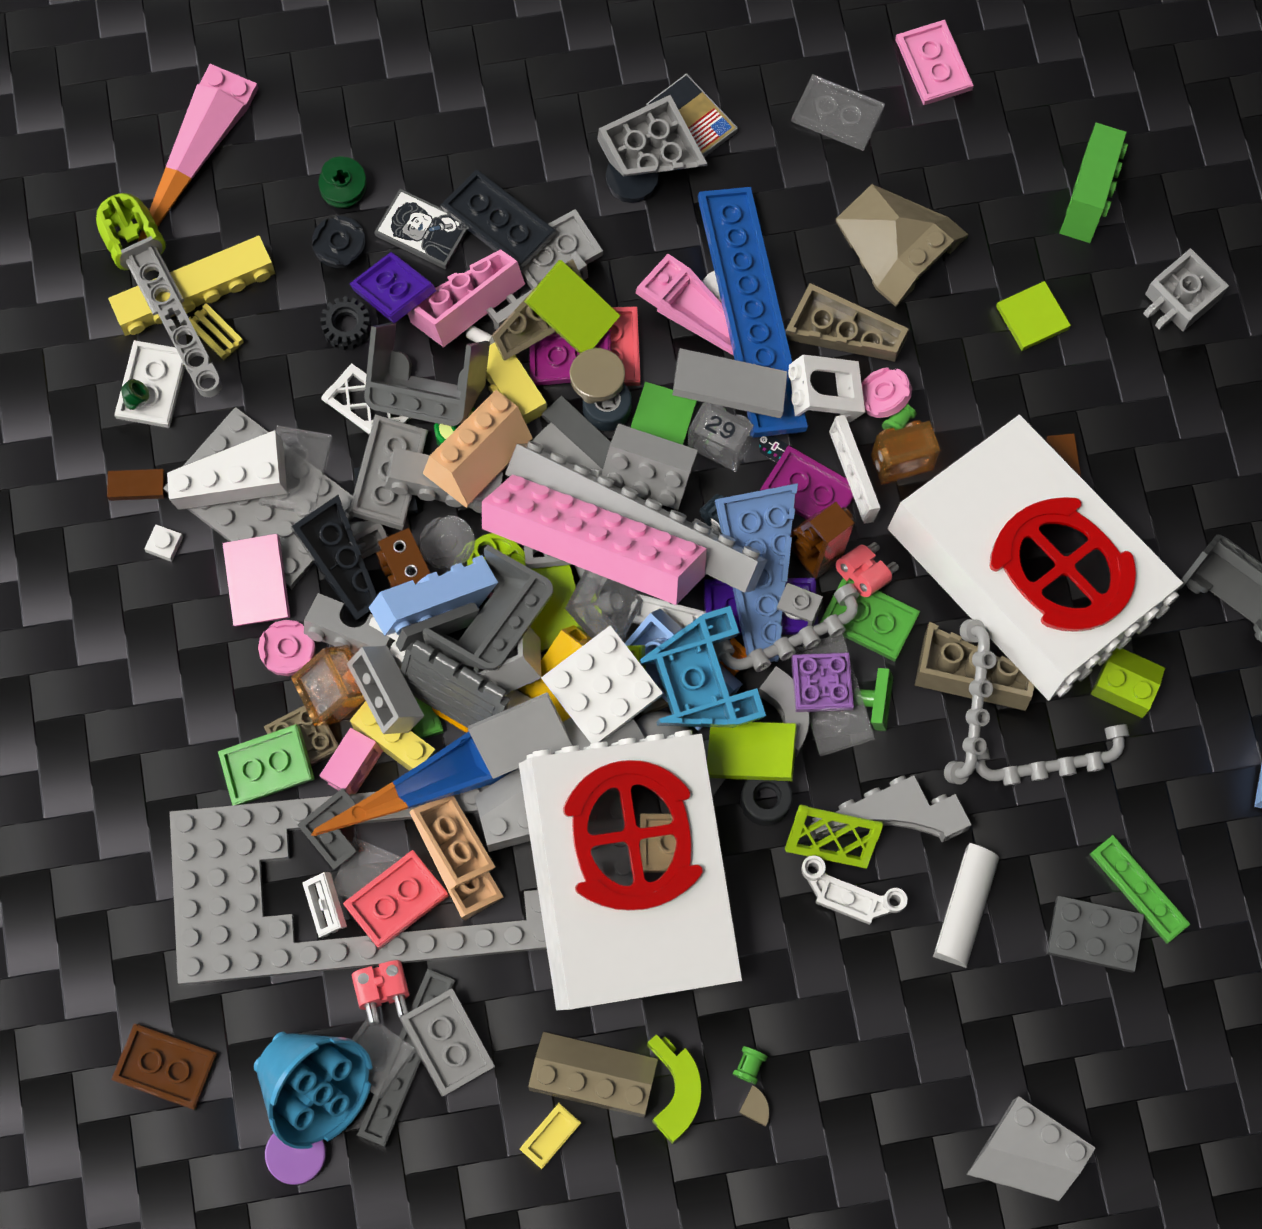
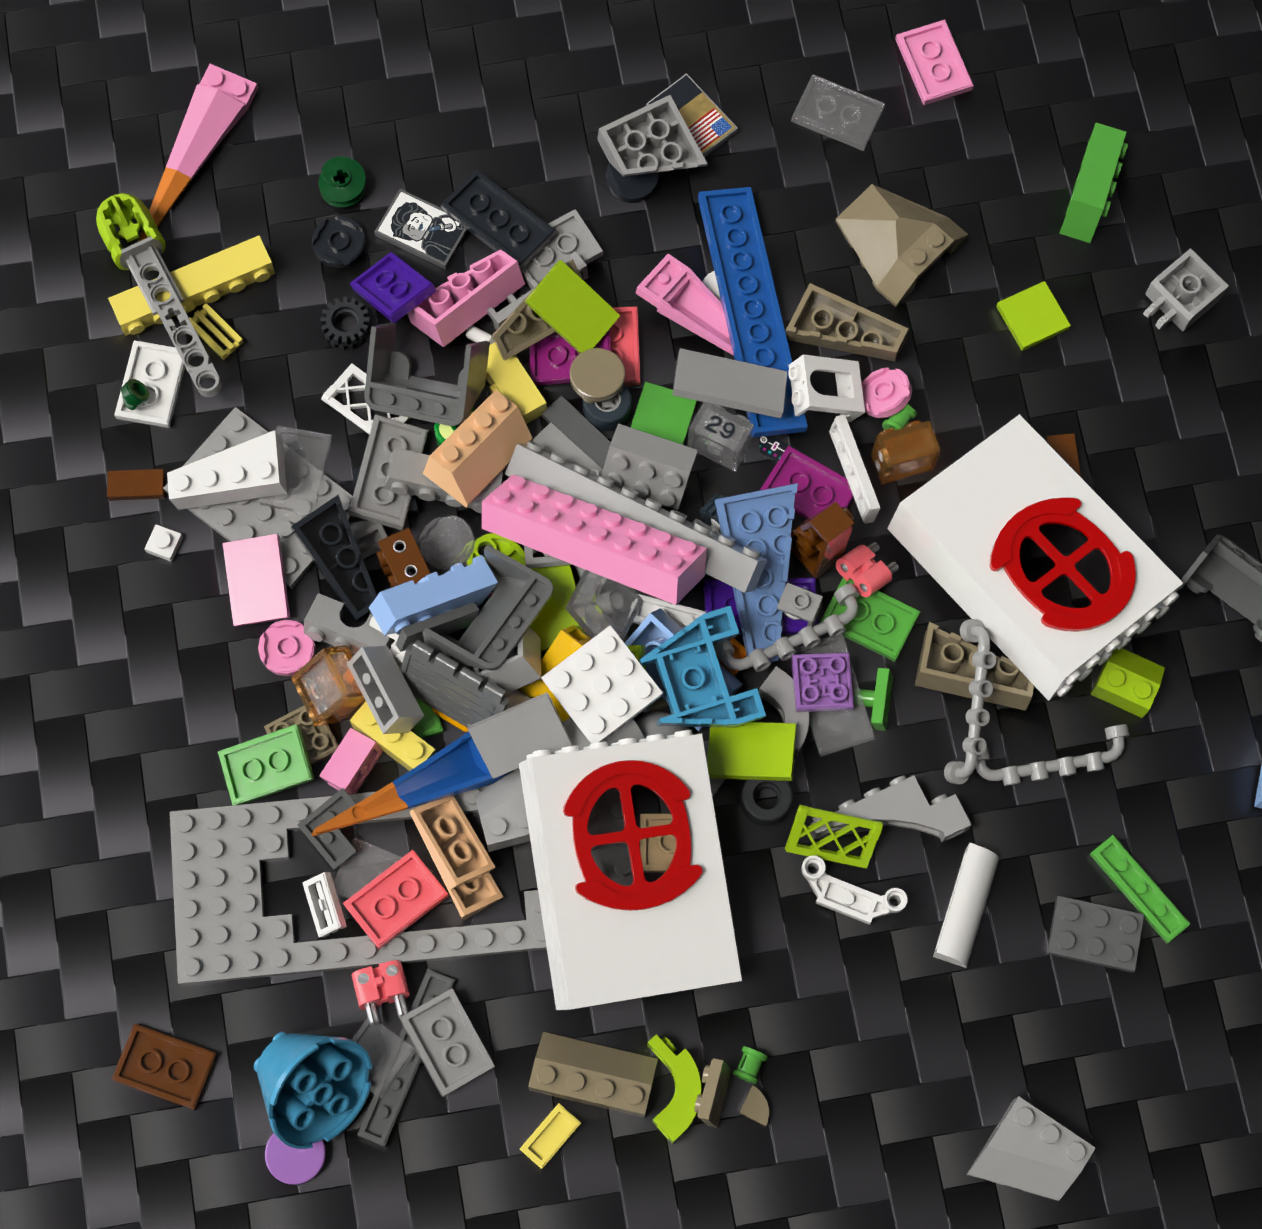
(711, 1103): none -> dark tan tile

